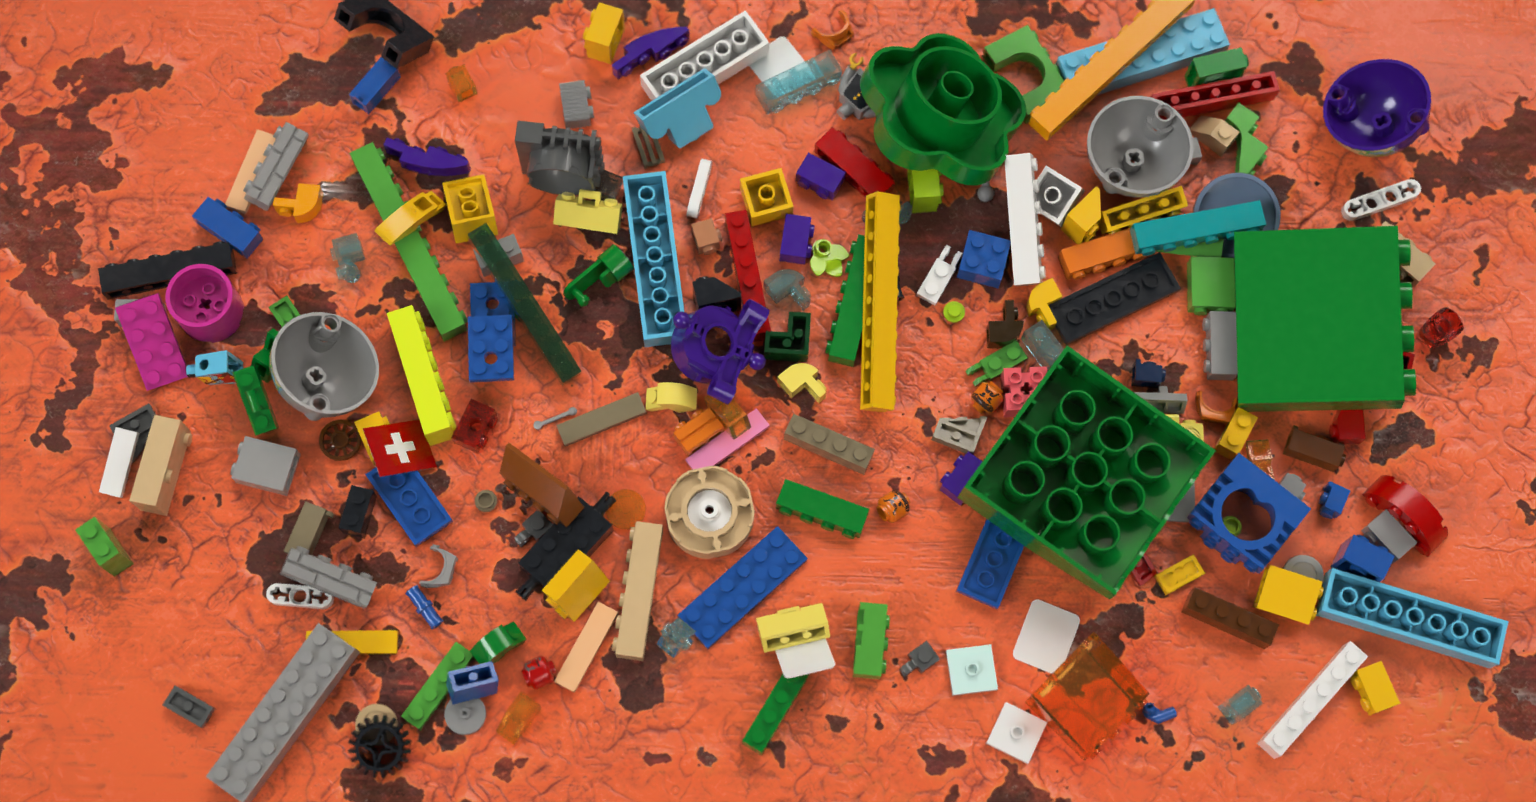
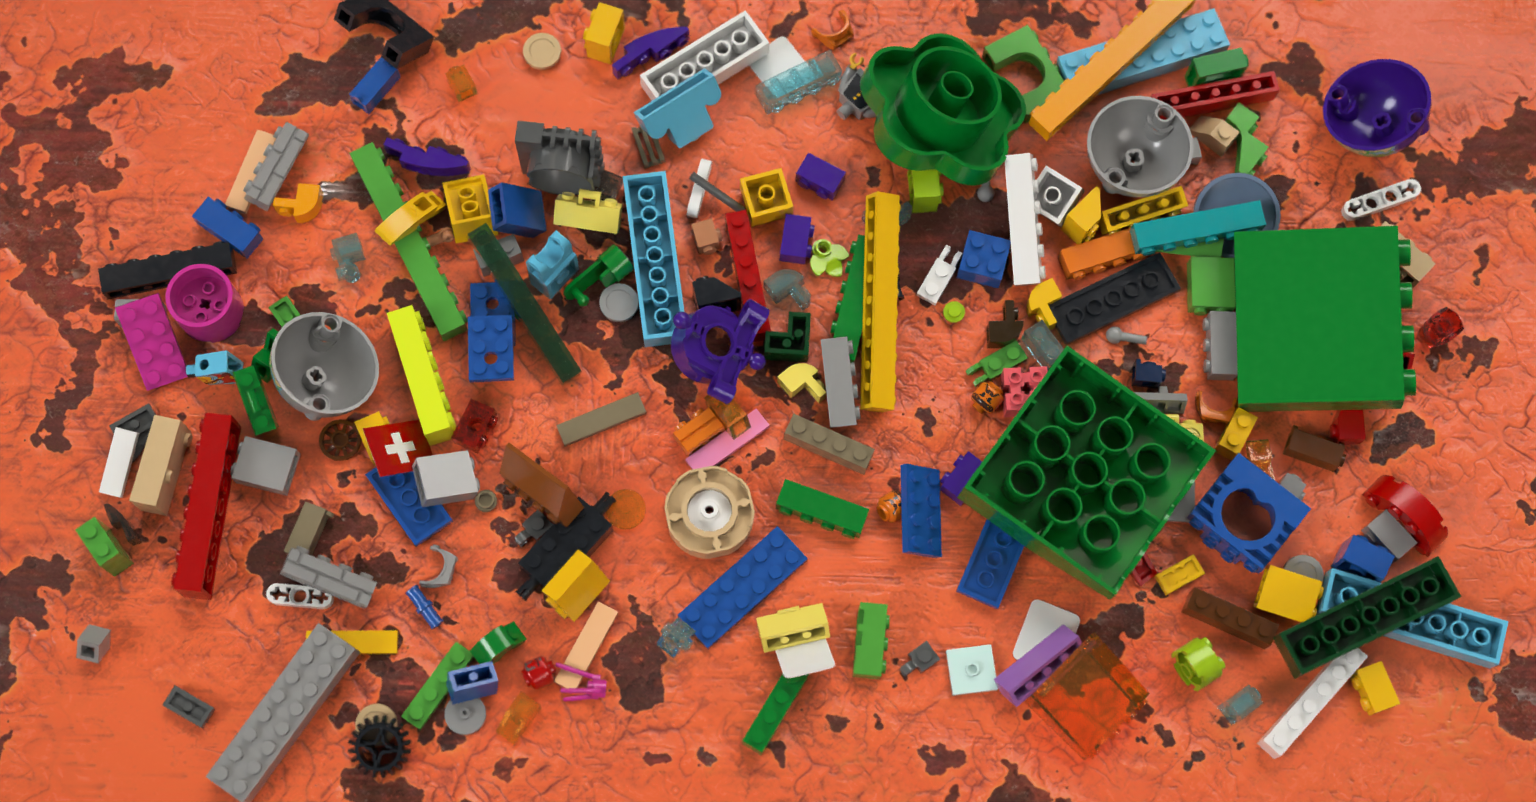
(93, 643): none -> light grey brick
(119, 521): none -> clear smoke slope
(207, 506): none -> red brick
(357, 511): black brick -> none
(444, 235): none -> nougat arm
(445, 478): none -> brick
(517, 210): none -> blue brick
(538, 425): light grey hinge -> none
(542, 51): none -> tan piece
(552, 265): none -> medium azure brick
(575, 104): light grey brick -> none
(594, 690): none -> dark pink plant
(619, 302): none -> light grey piece
(639, 591): tan brick -> none
(671, 396): light yellow brick -> none
(716, 192): none -> dark grey piece
(838, 381): none -> light grey brick
(860, 171): red brick -> none
(921, 511): none -> blue plate
(959, 433): wing -> none
(1016, 732): white plate -> none
(1036, 666): none -> medium lavender brick
(1115, 335): none -> light grey bar
(1158, 716): blue arm -> none
(1198, 663): none -> lime brick
(1233, 525): lime plate -> none
(1333, 500): blue brick -> none
(1366, 617): none -> dark green brick

